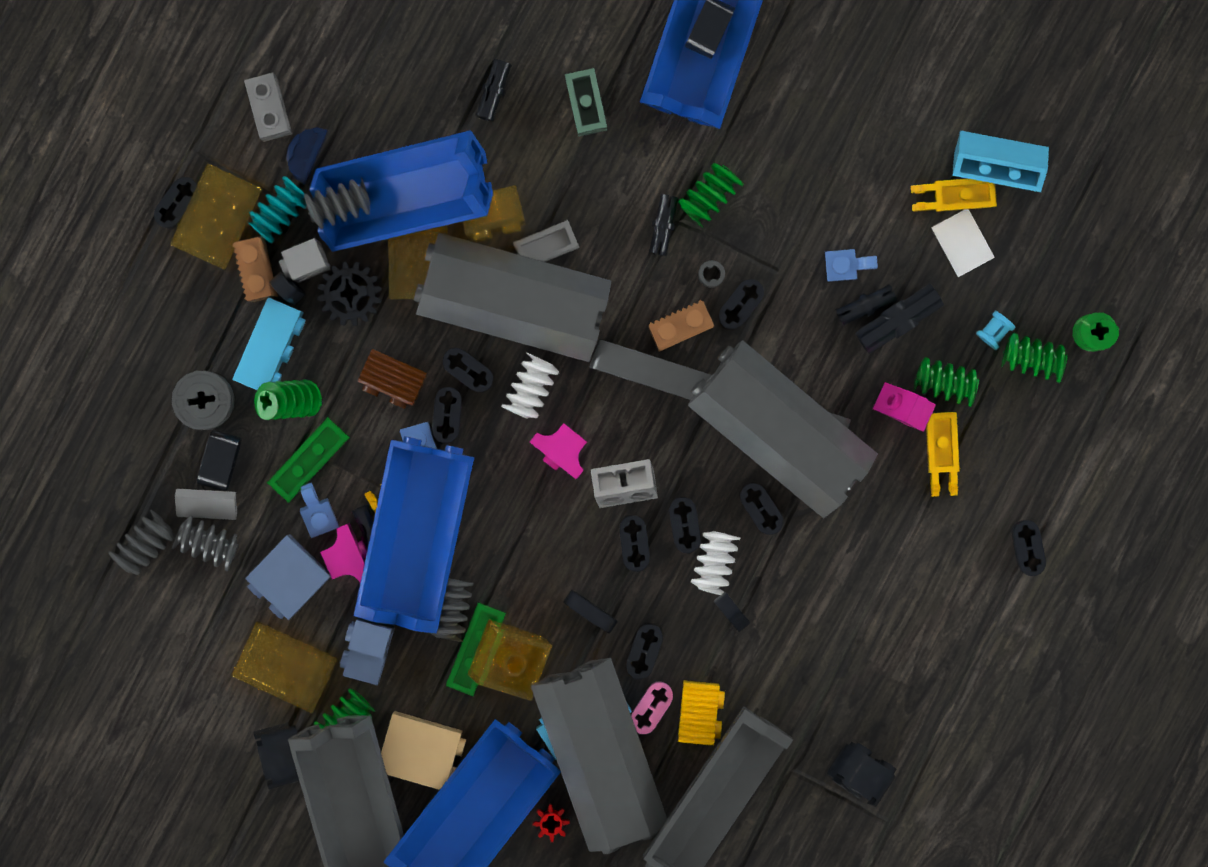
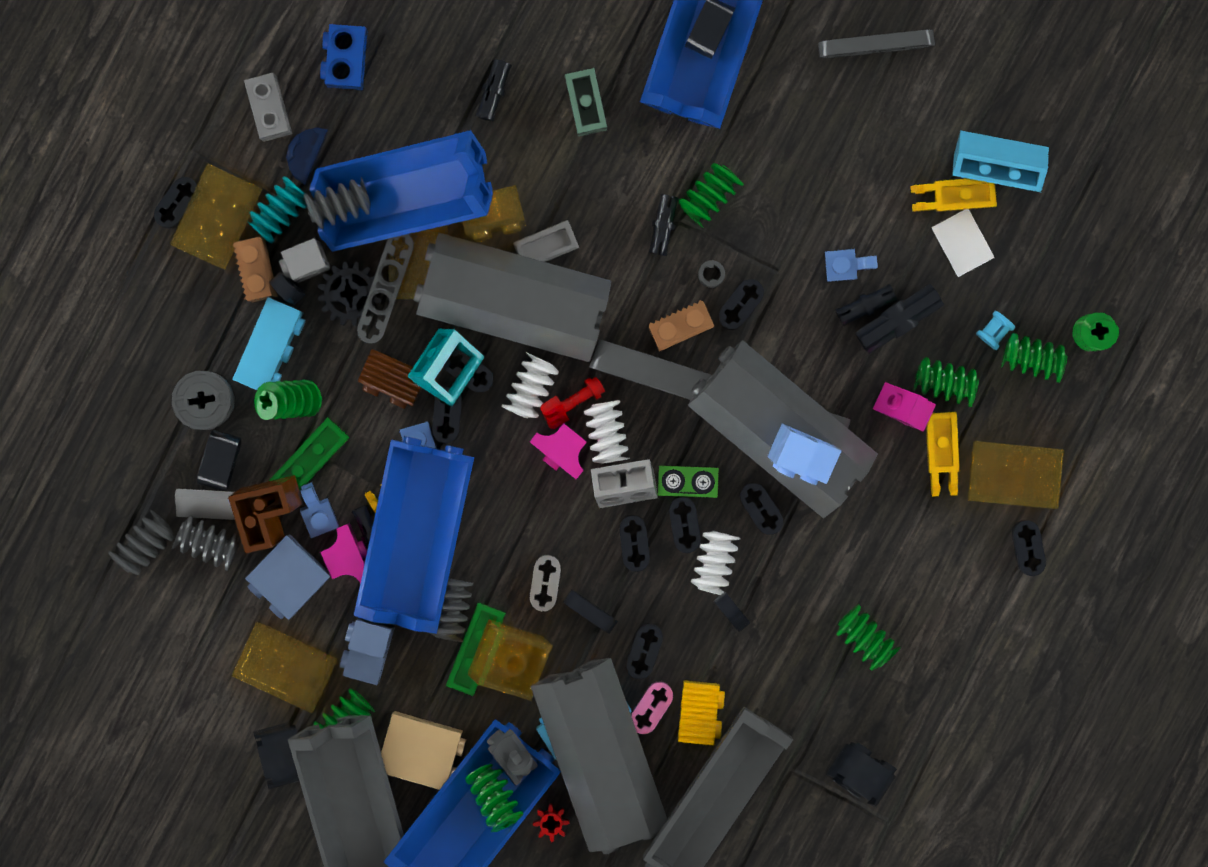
(258, 511): none -> reddish brown brick
(352, 57): none -> blue brick
(390, 289): none -> dark grey beam
(435, 357): none -> teal tile
(493, 798): none -> green piece
(511, 755): none -> dark grey hips
(537, 582): none -> light grey beam
(555, 411): none -> red hinge
(606, 432): none -> white piece
(688, 481): none -> tile
(803, 455): none -> light blue brick
(866, 638): none -> green piece
(876, 44): none -> dark grey beam
(1015, 475): none -> clear yellow plate

